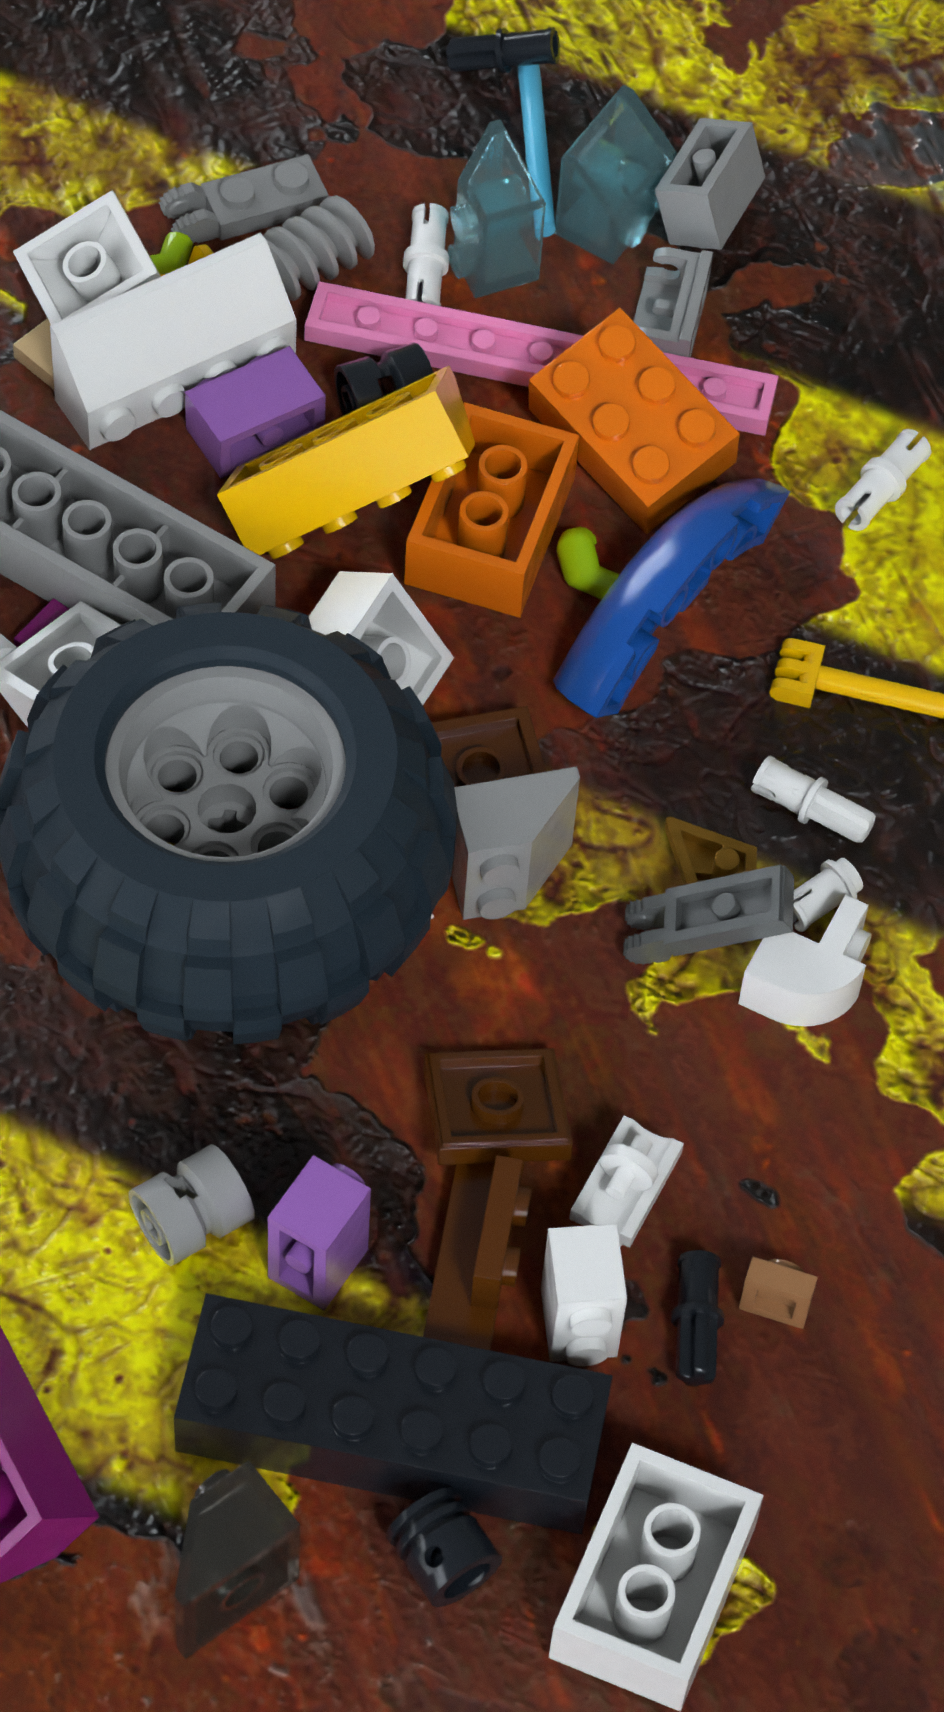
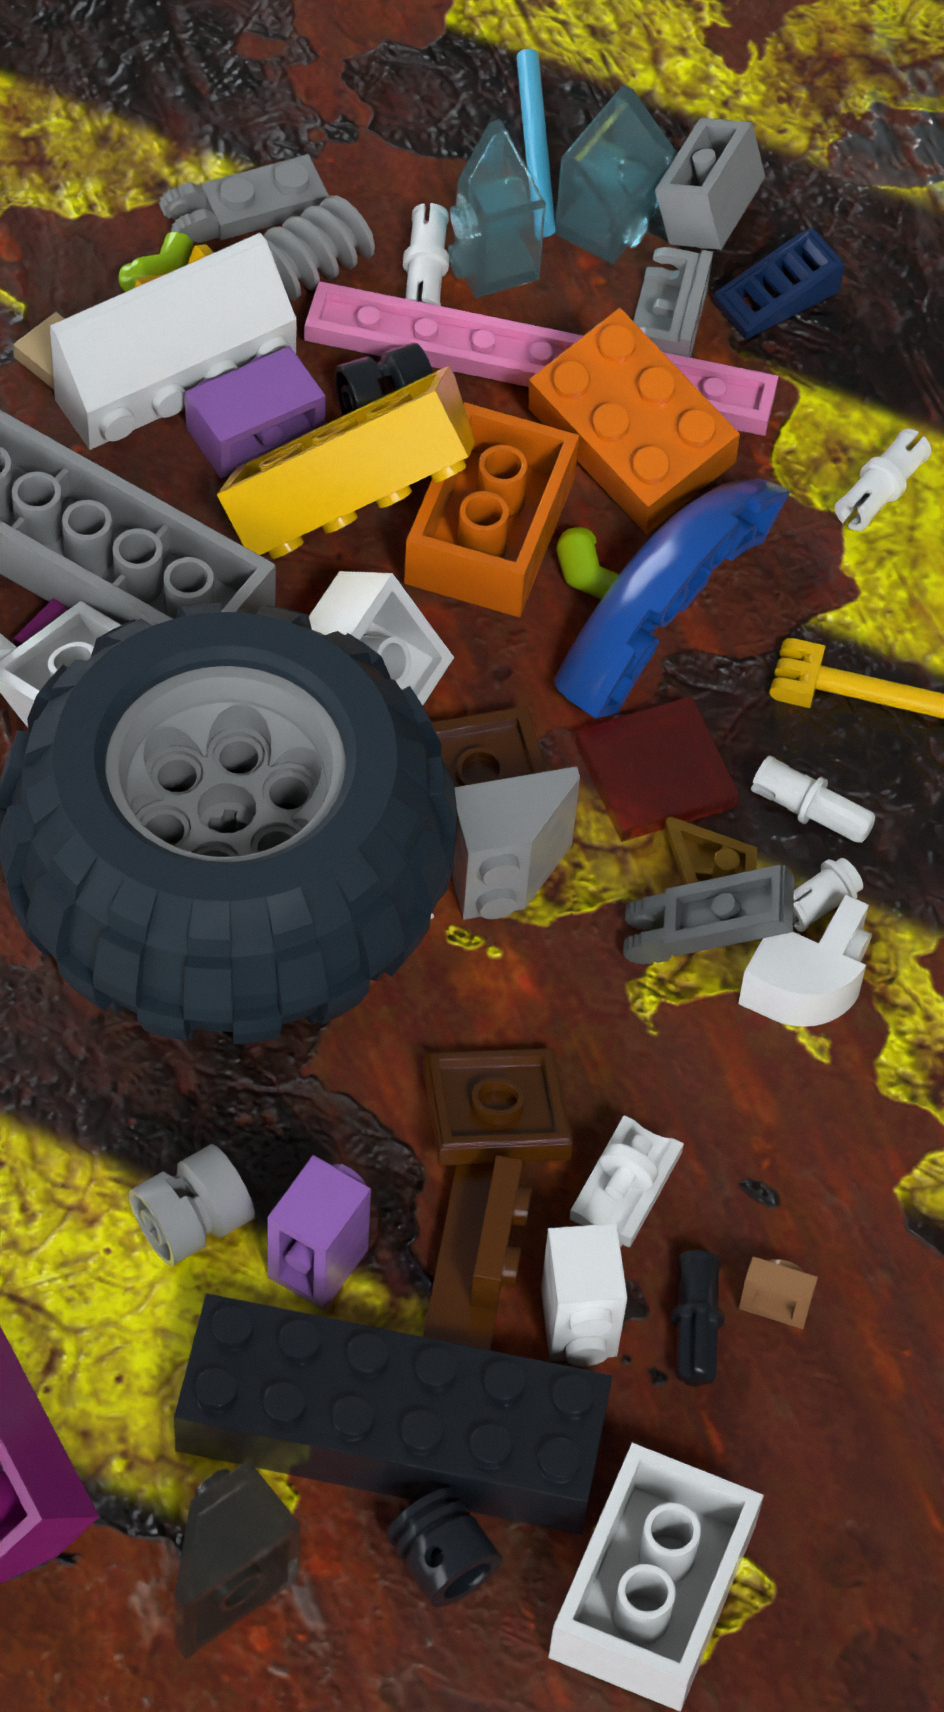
(86, 259): white slope -> none
(504, 50): black axle -> none
(656, 768): none -> clear red tile
(806, 259): none -> dark blue slope

